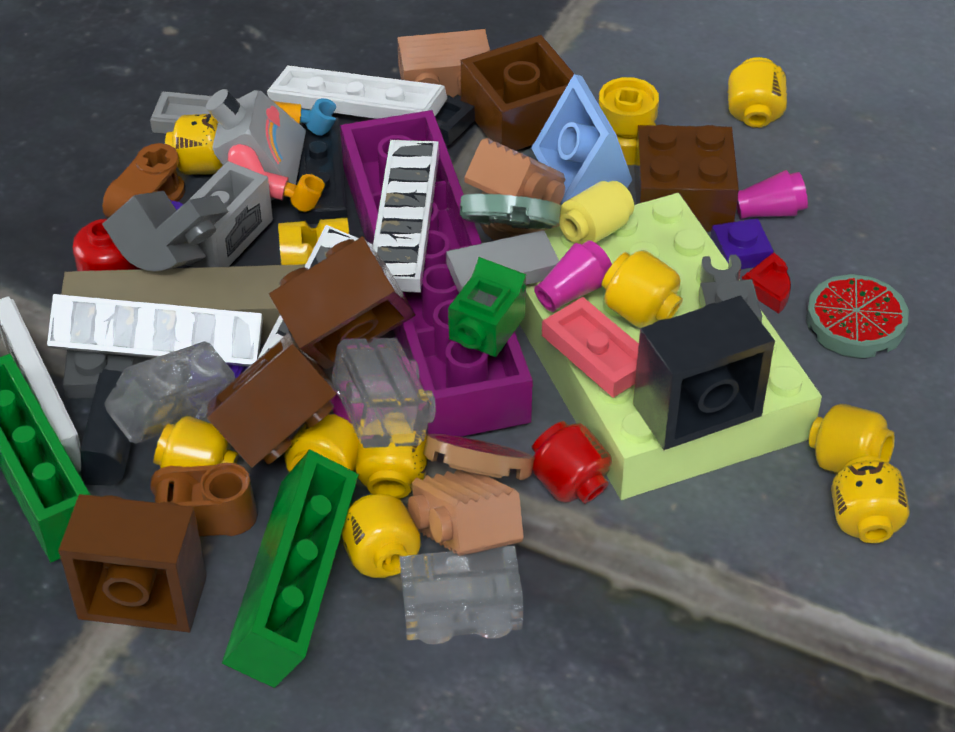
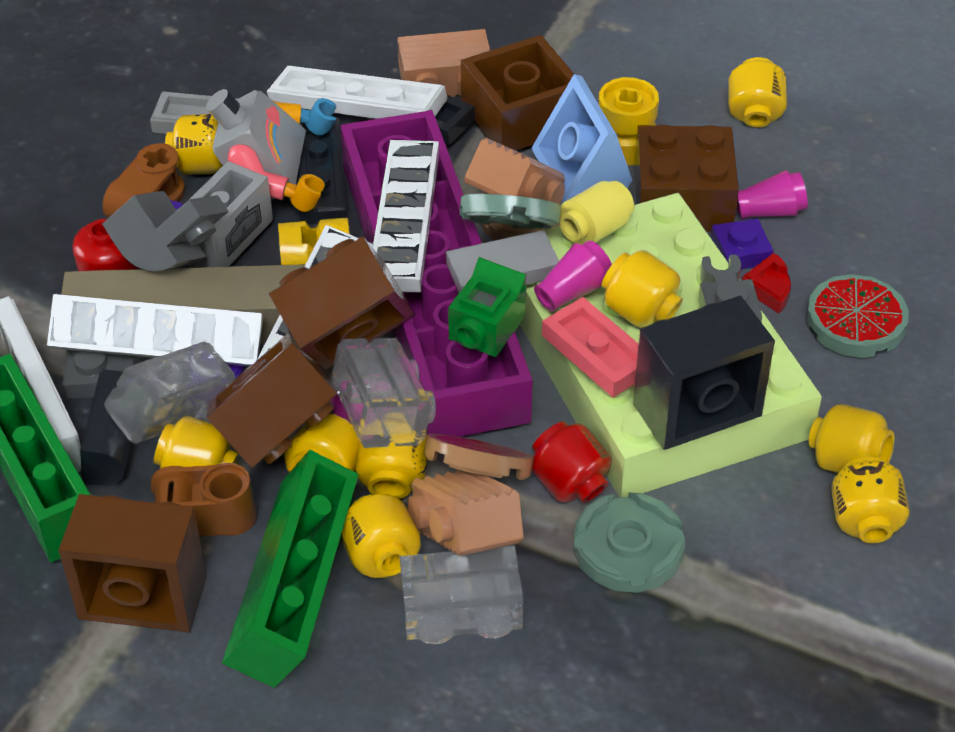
(629, 542): none -> sand green tile

